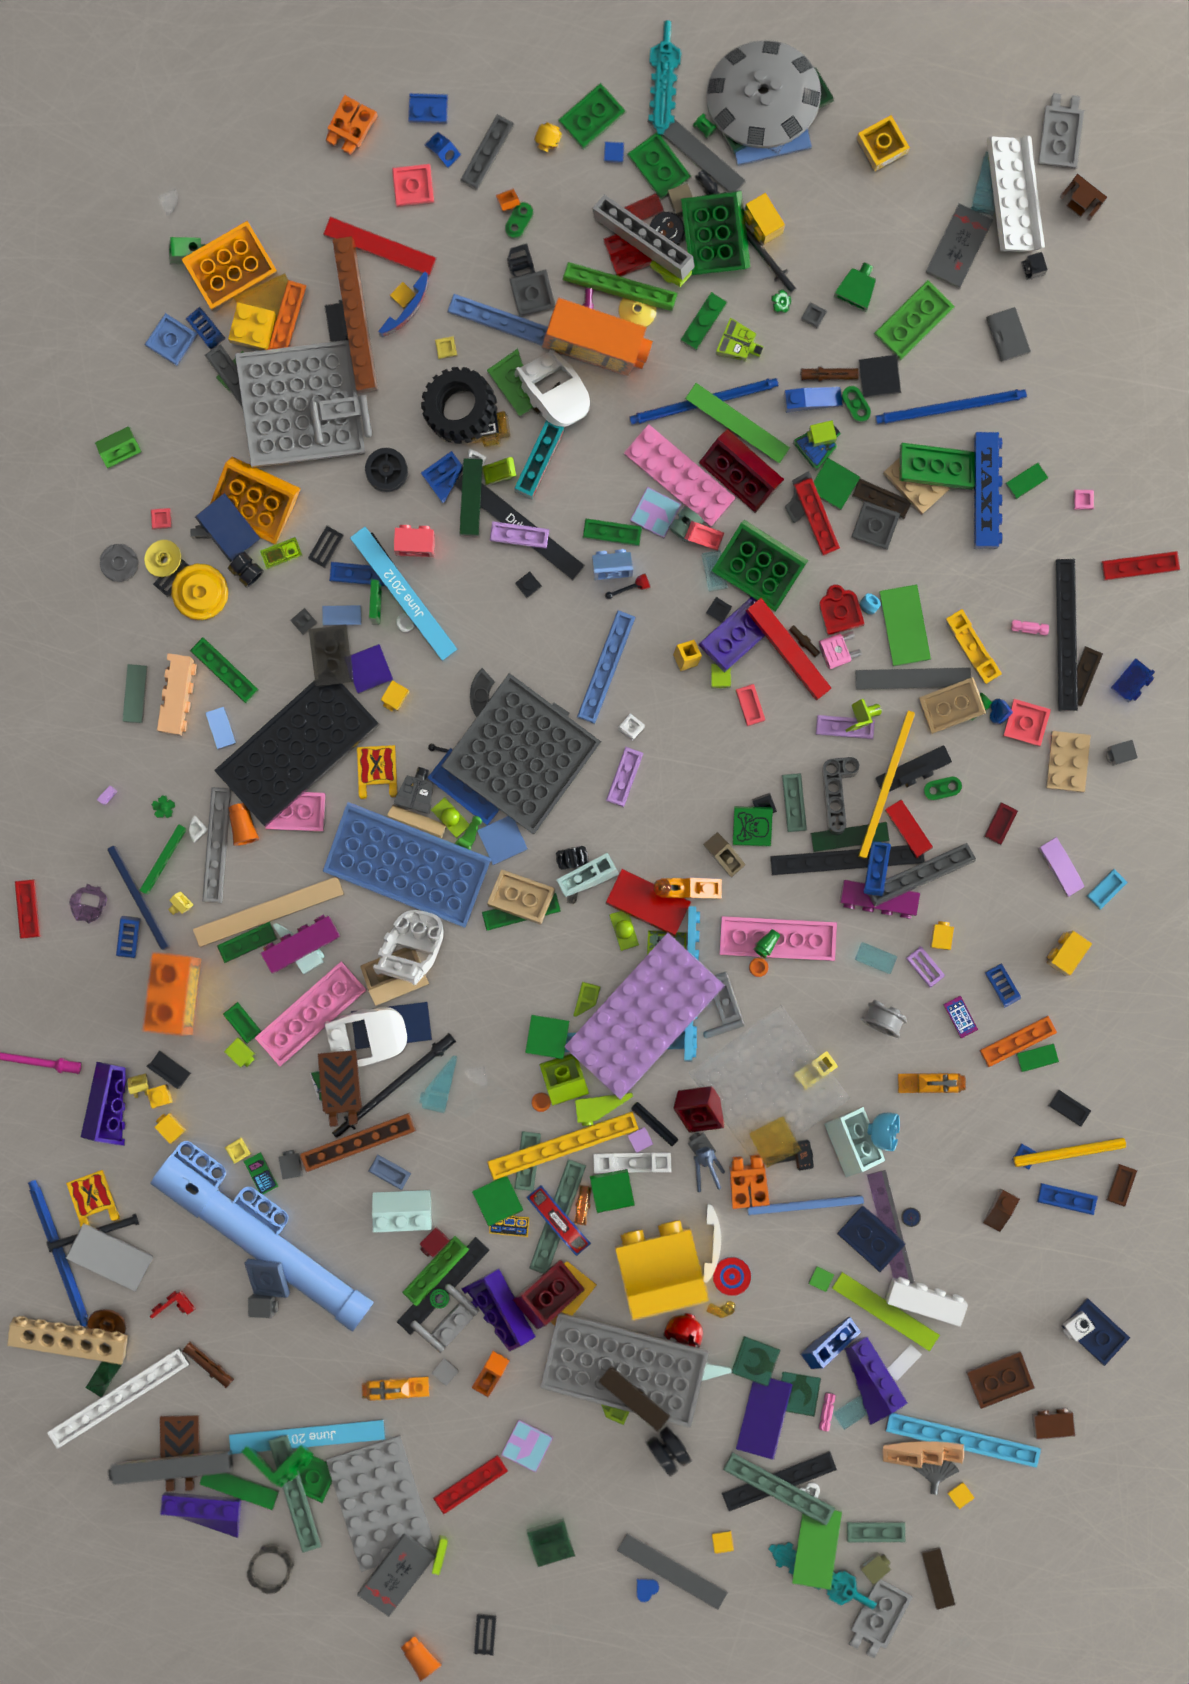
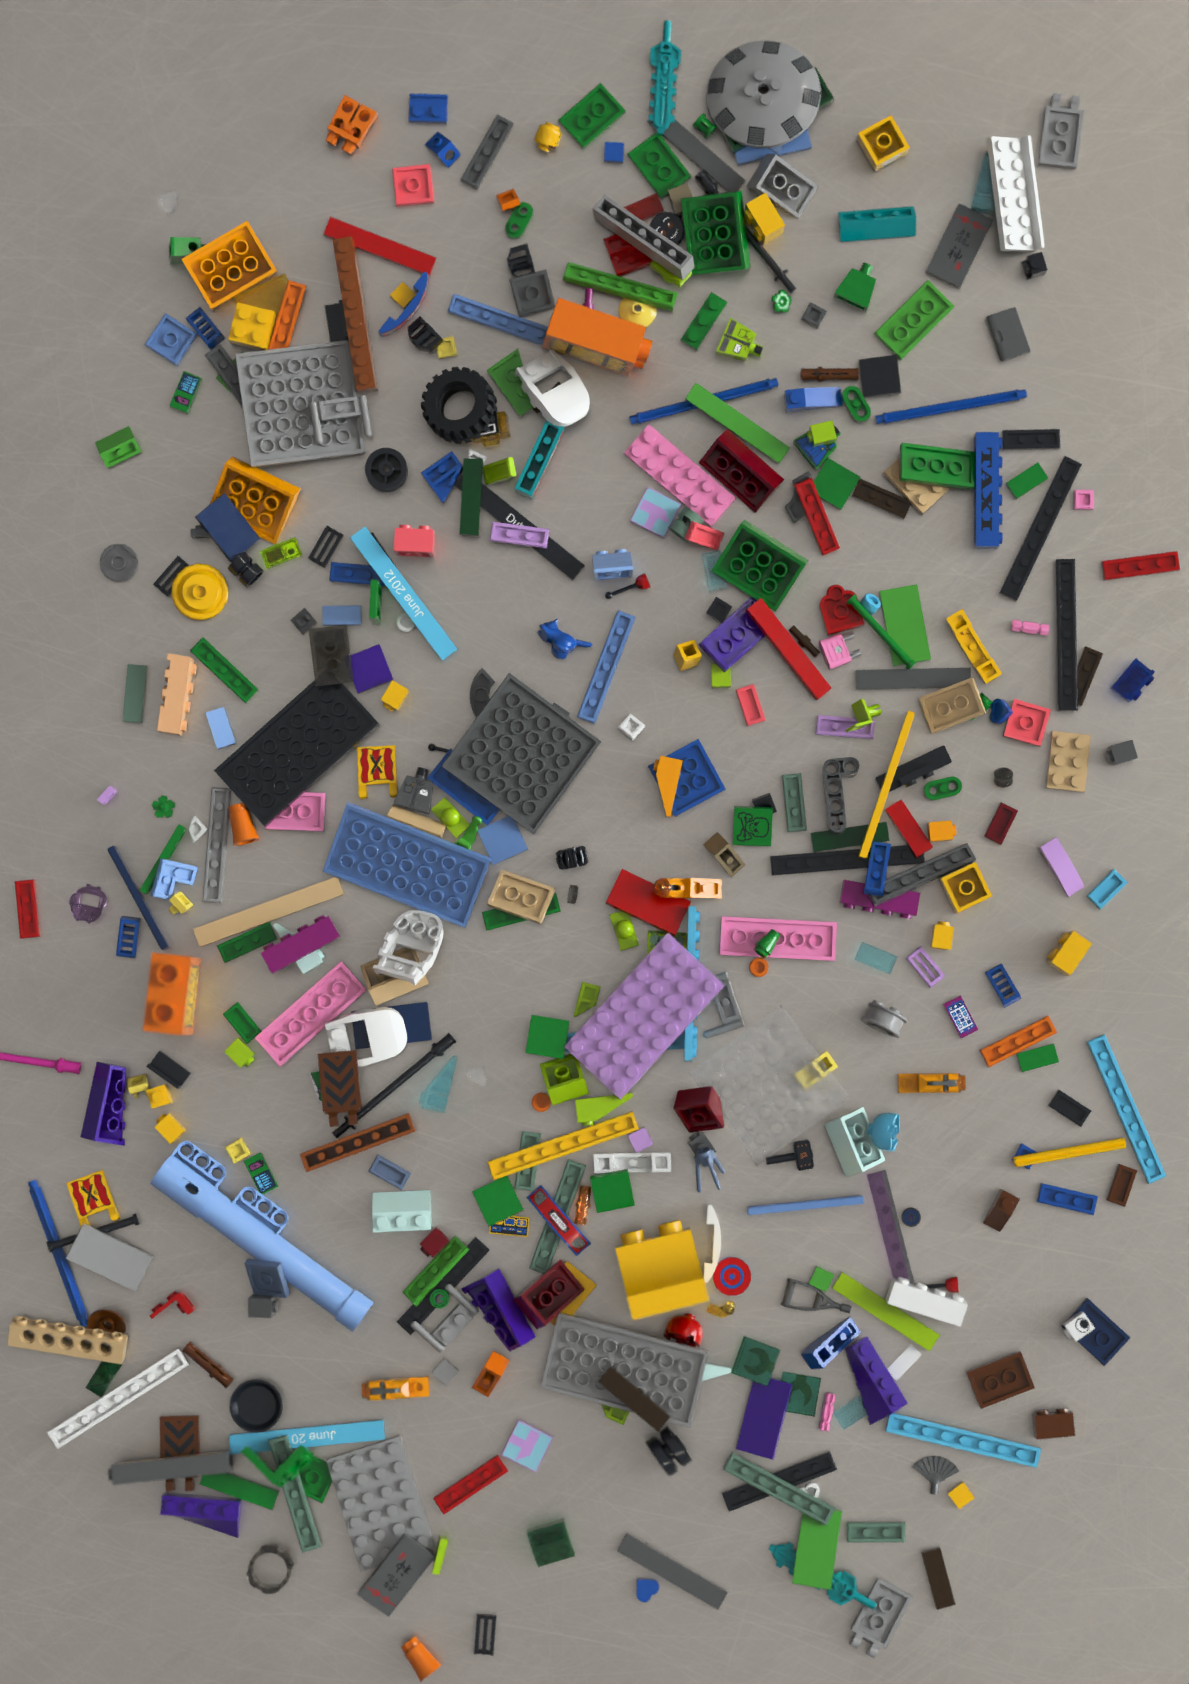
(155, 555): light yellow dish -> none
(161, 518): coral tile -> none
(169, 873): none -> light blue tile
(185, 392): none -> tile
(256, 1405): none -> black piece
(290, 1165): dark grey brick -> none
(423, 335): none -> black piece
(528, 584): black plate -> none
(561, 642): none -> blue animal
(588, 875): light aqua slope -> none
(612, 532): green tile -> none
(624, 776): lavender tile -> none
(656, 1125): black axle -> none
(667, 777): none -> light orange slope
(696, 779): none -> blue plate
(722, 1542): yellow tile -> none
(748, 1176): orange hips -> none
(775, 1141): clear yellow tile -> none
(782, 184): none -> light grey slope
(818, 1300): none -> dark grey piece
(871, 1238): dark blue tile -> none
(875, 525): dark grey tile -> none
(876, 1567): olive brick -> none
(877, 223): none -> teal panel
(881, 632): none -> green bar
(917, 1453): light nougat slope -> none
(941, 831): none -> light orange brick
(951, 1285): none -> red hinge
(965, 887): none -> yellow brick
(1003, 777): none -> clear smoke wheel
(1030, 439): none -> black tile
(1040, 528): none -> black tile
(1084, 196): reddish brown panel -> none
(1126, 1109): none -> medium azure tile

